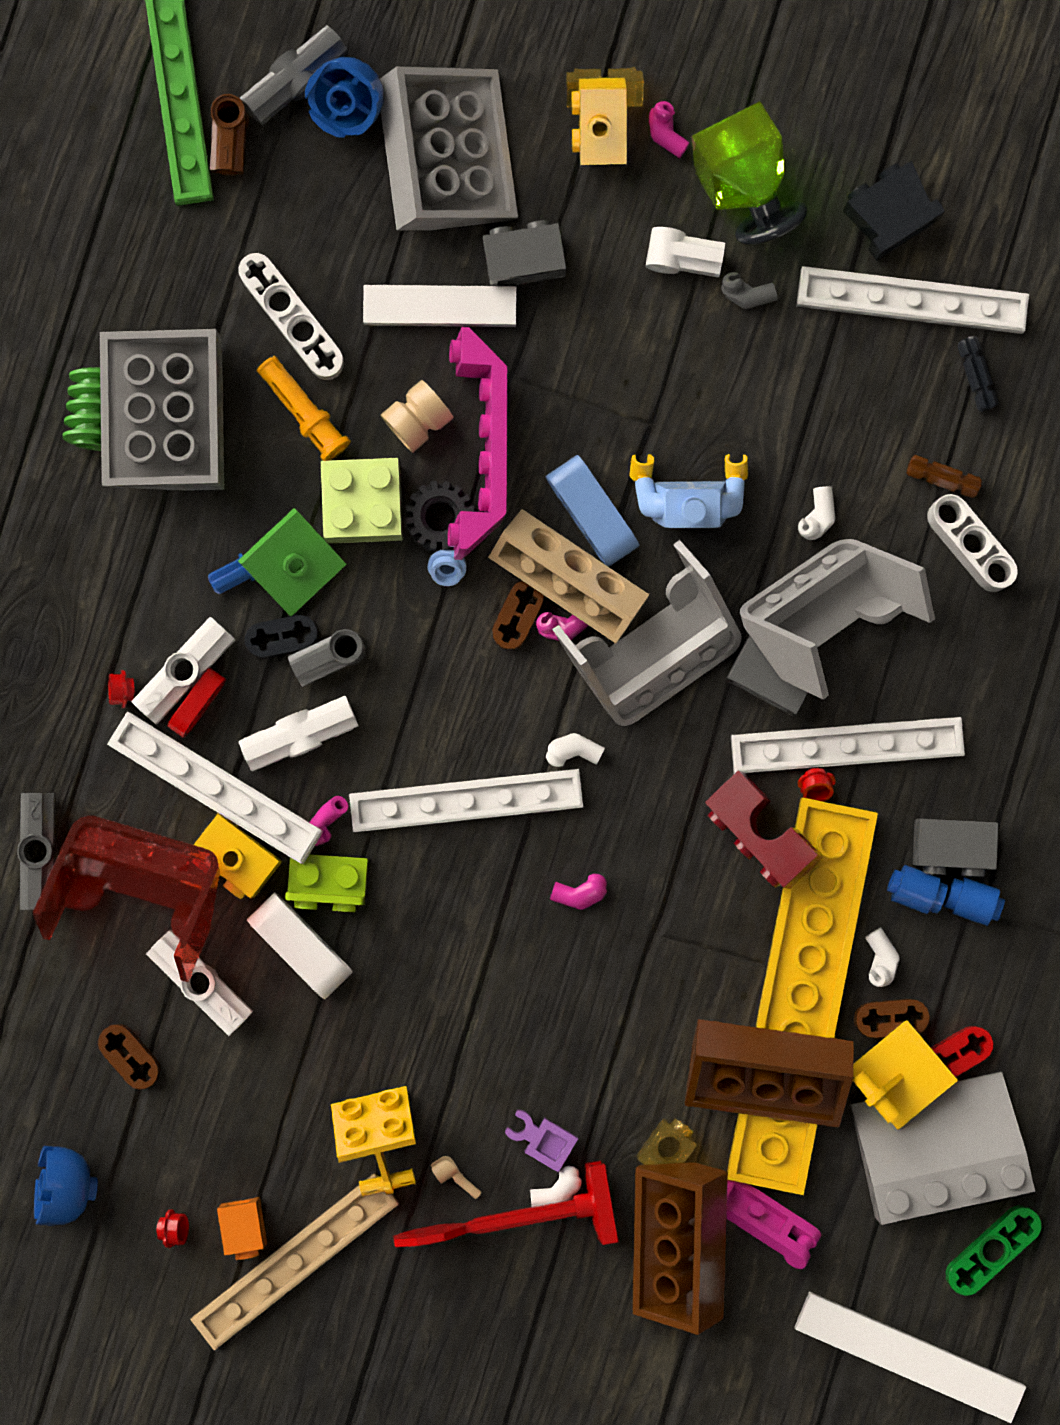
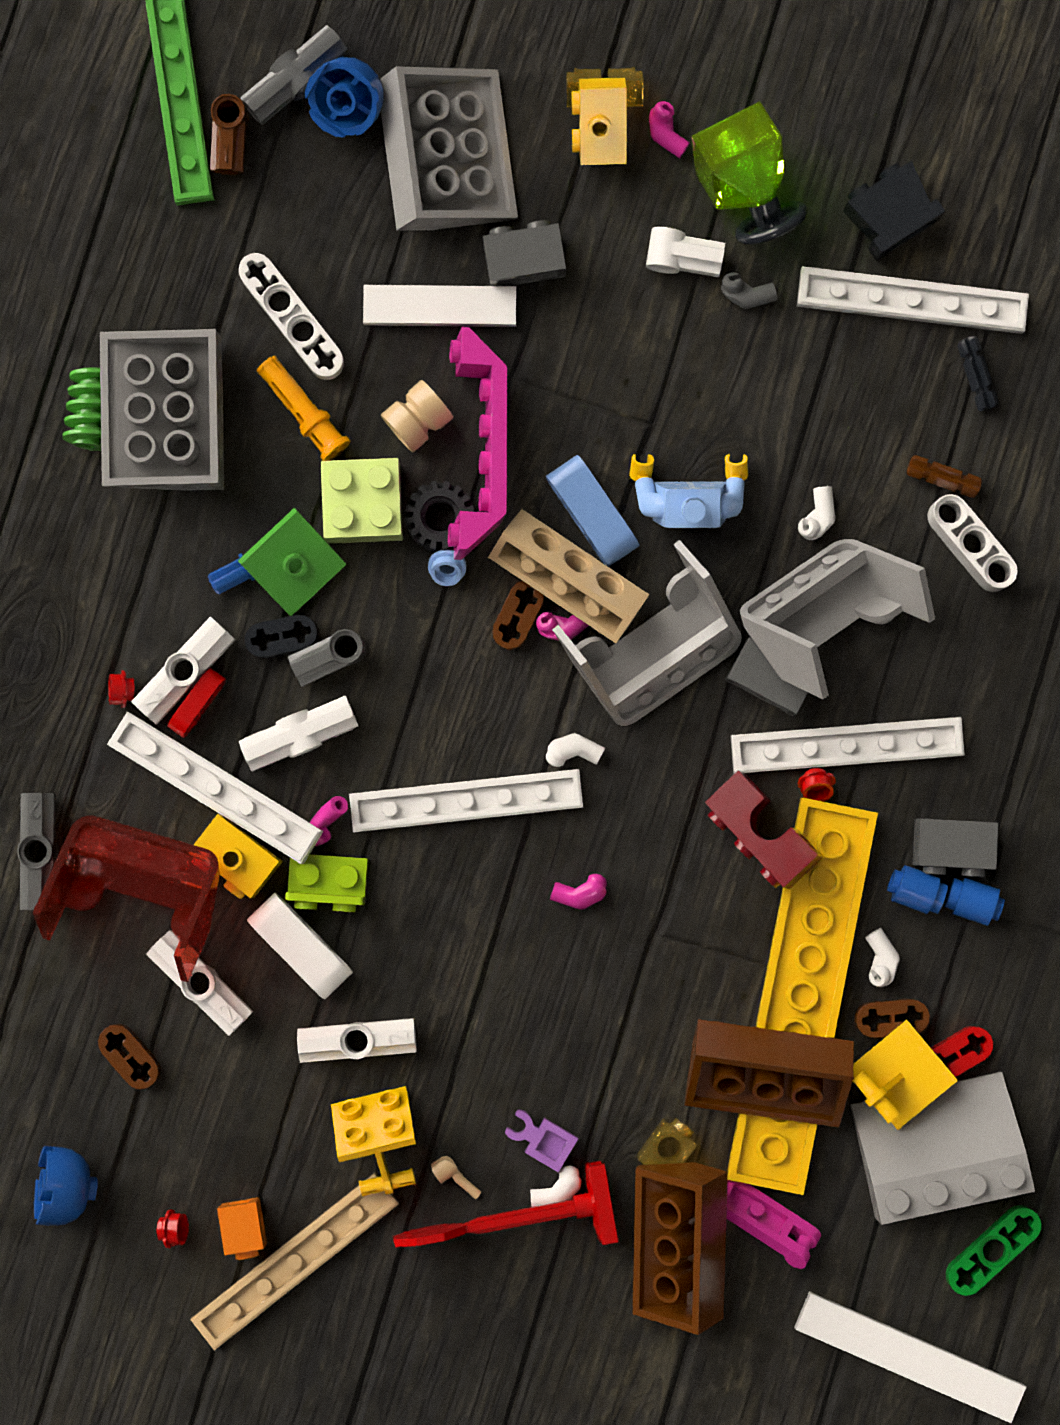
(331, 1041): none -> white piece

